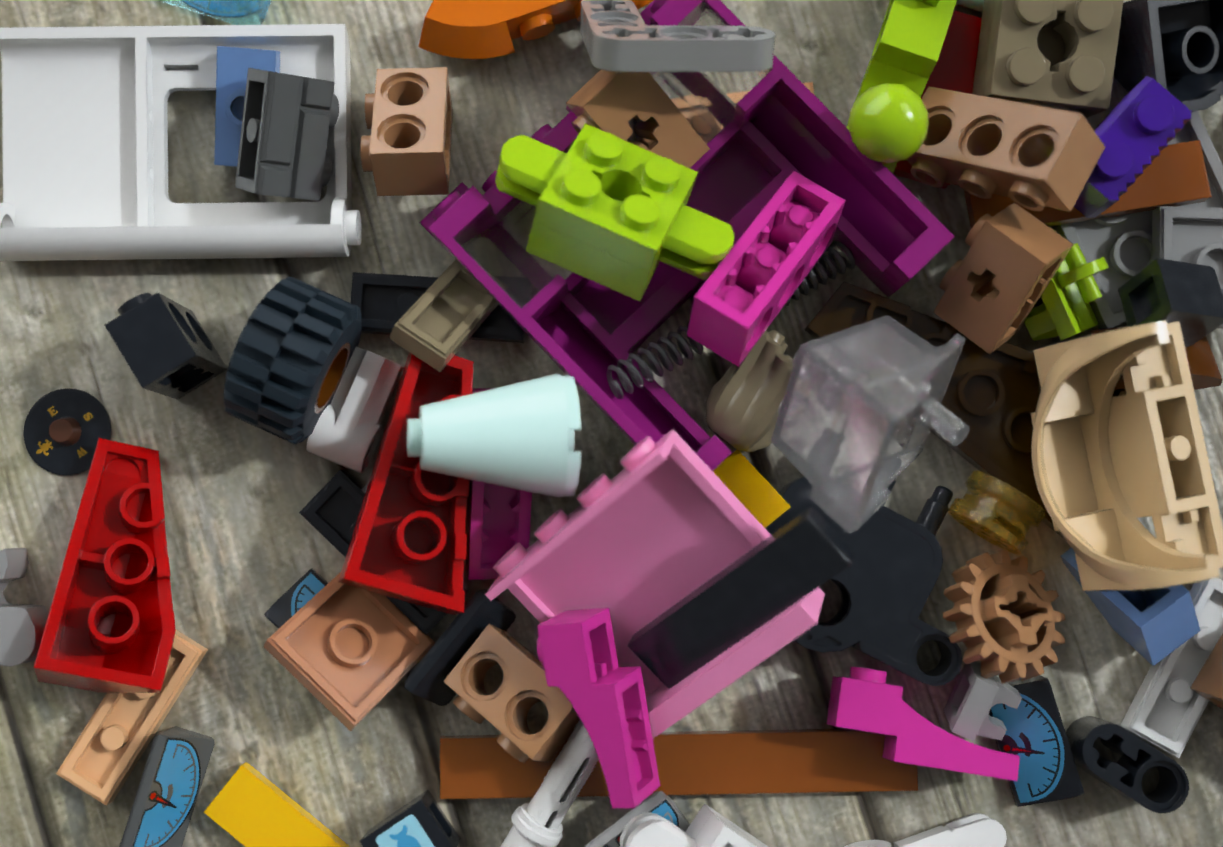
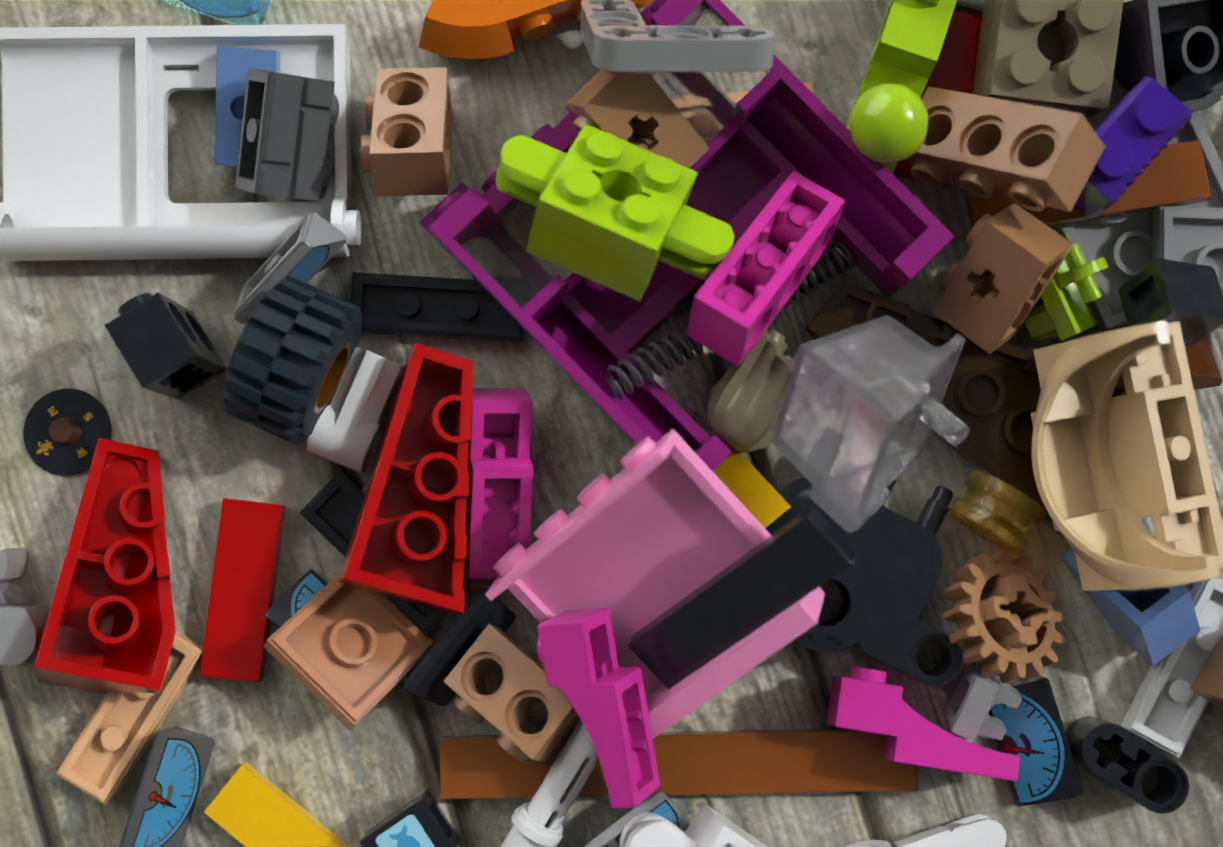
(242, 590): none -> red tile
(297, 257): none -> light grey slope
(444, 317): dark tan tile -> none
(504, 436): light aqua cone -> none

